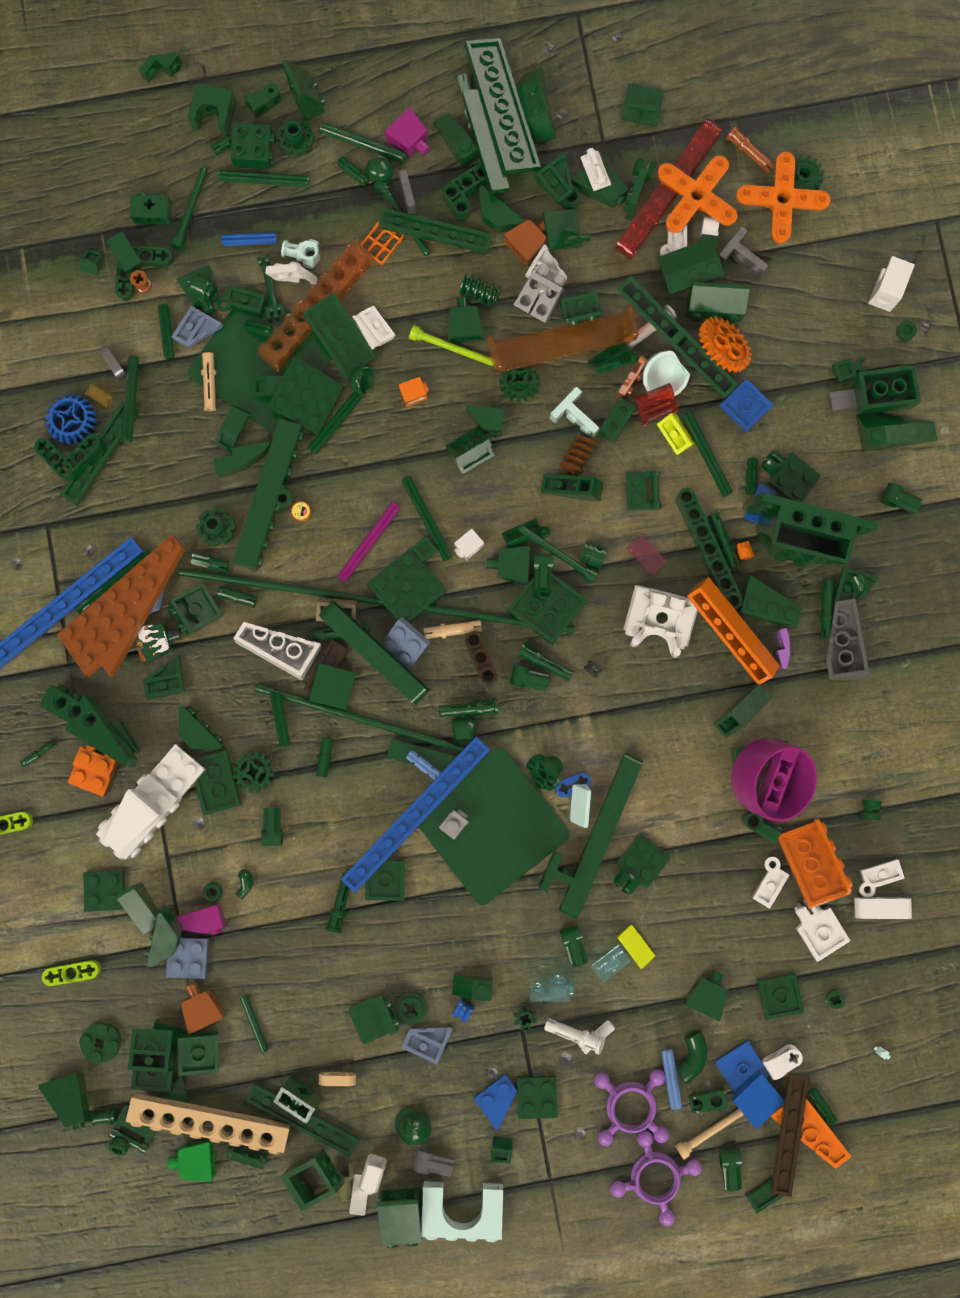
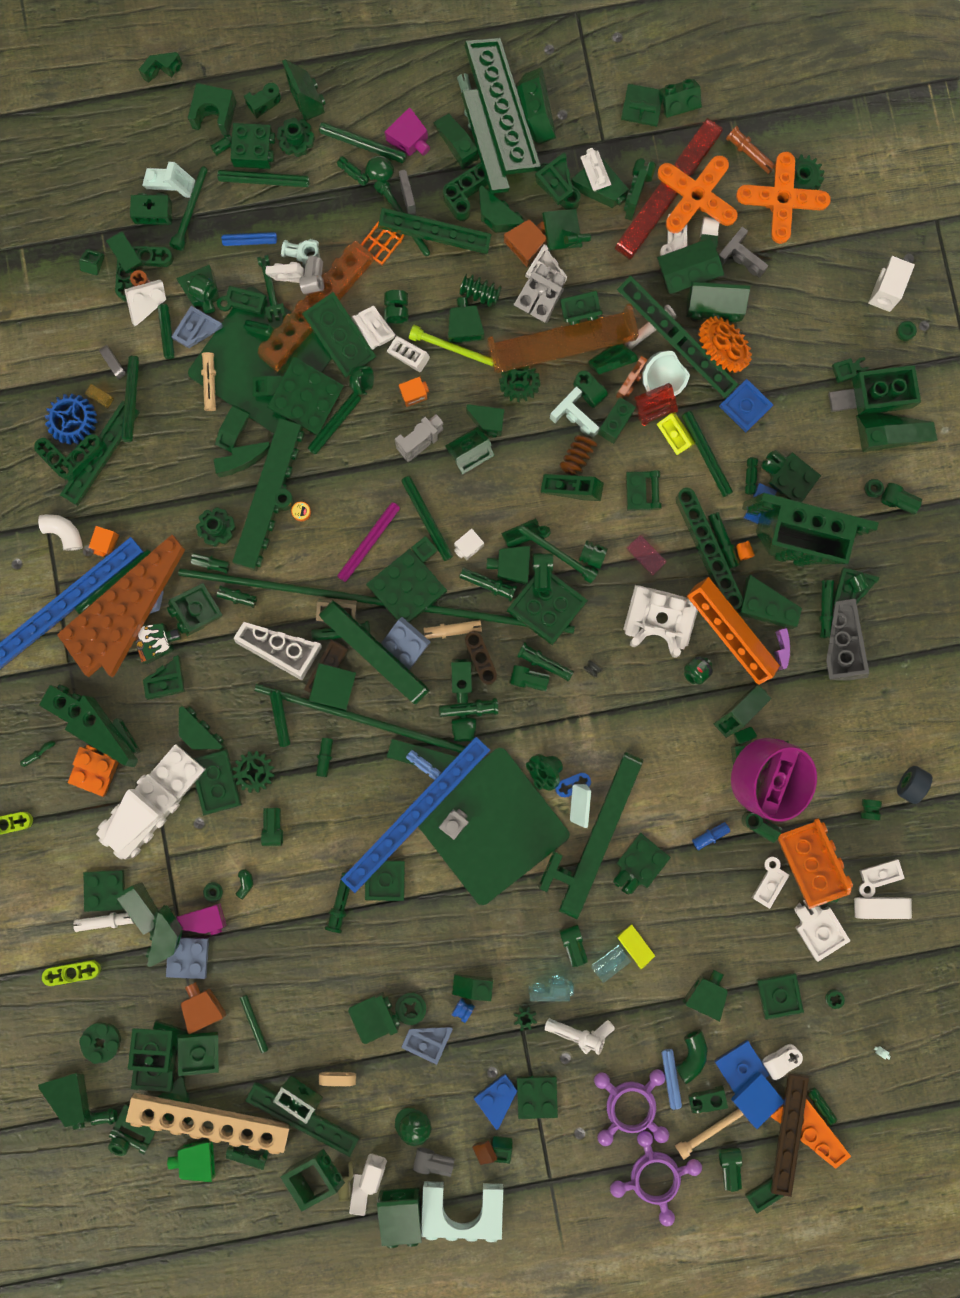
(63, 528): none -> white cylinder
(103, 541): none -> orange brick
(111, 920): none -> white pin
(144, 300): none -> white wing
(169, 179): none -> light aqua bracket
(312, 279): none -> light grey piece
(396, 309): none -> dark green wheel
(418, 360): none -> white slope
(420, 438): none -> light grey hips
(461, 671): none -> dark green torso
(484, 1152): none -> reddish brown tile
(497, 587): none -> dark green pin
(591, 390): none -> dark green piece
(681, 97): none -> dark green bracket
(698, 670): none -> dark green head
(711, 836): none -> blue axle
(744, 736): none -> dark green slope
(879, 488): none -> dark green plate
(914, 784): none -> black wheel

